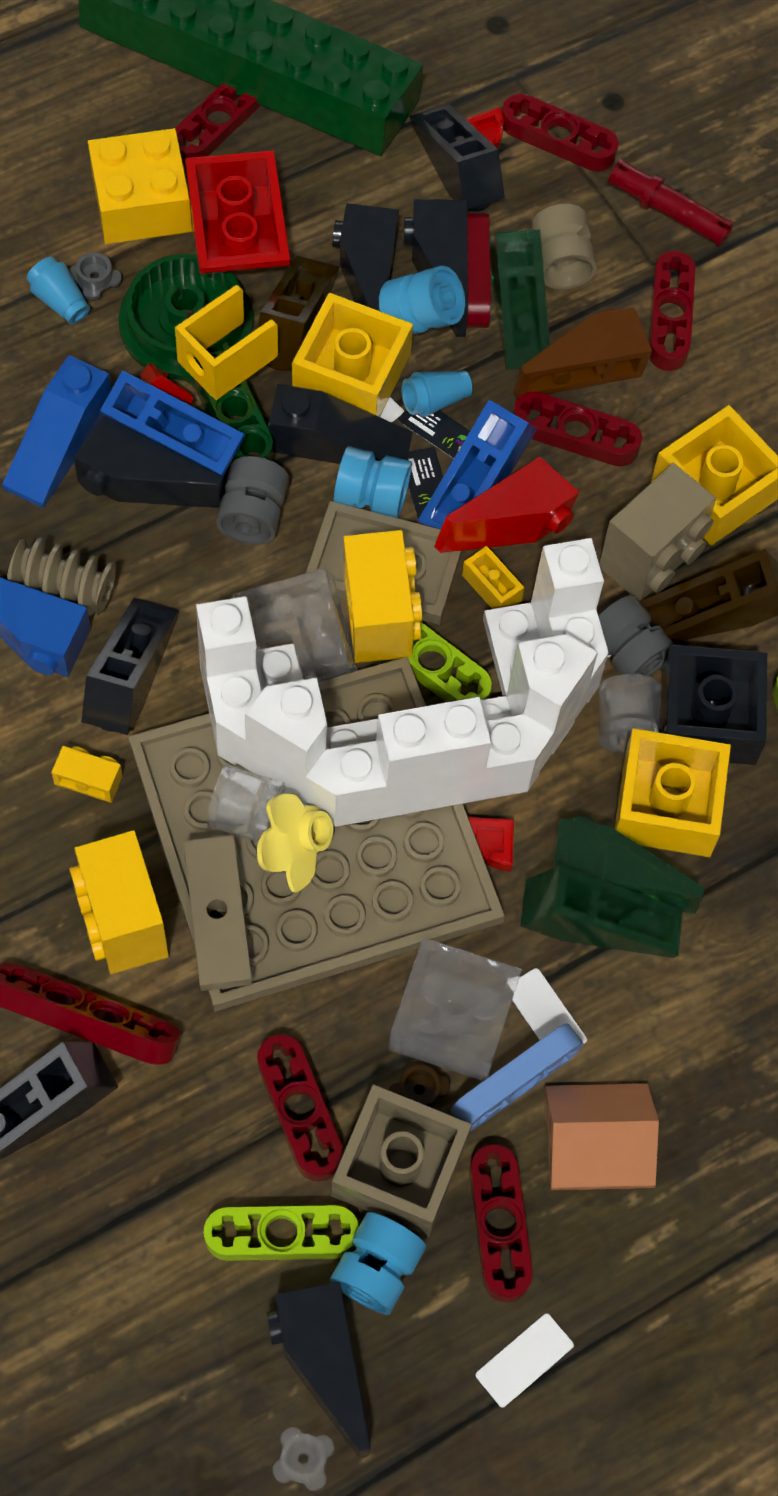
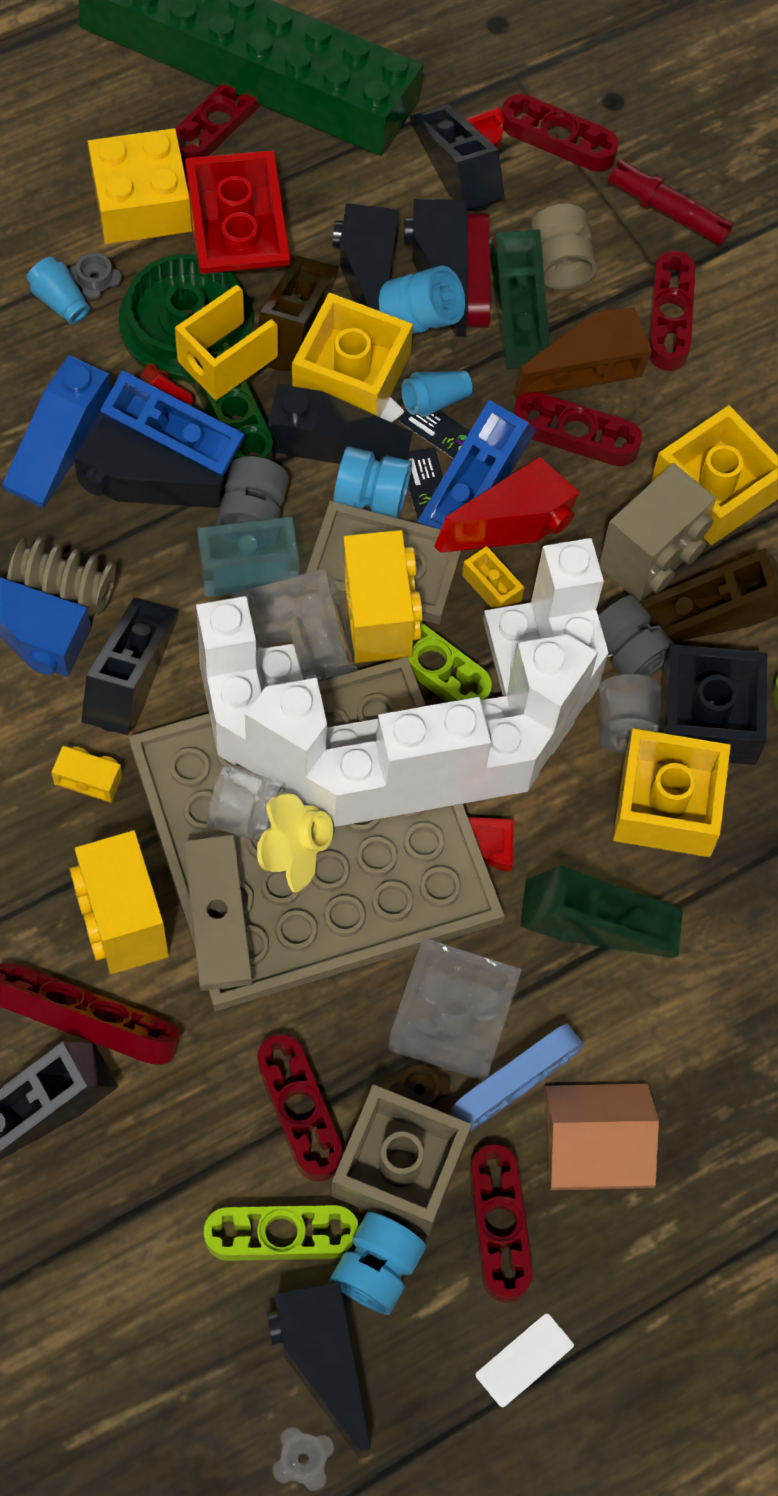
(247, 555): none -> clear light blue brick
(542, 1006): white sticker -> none
(620, 861): clear green slope -> none

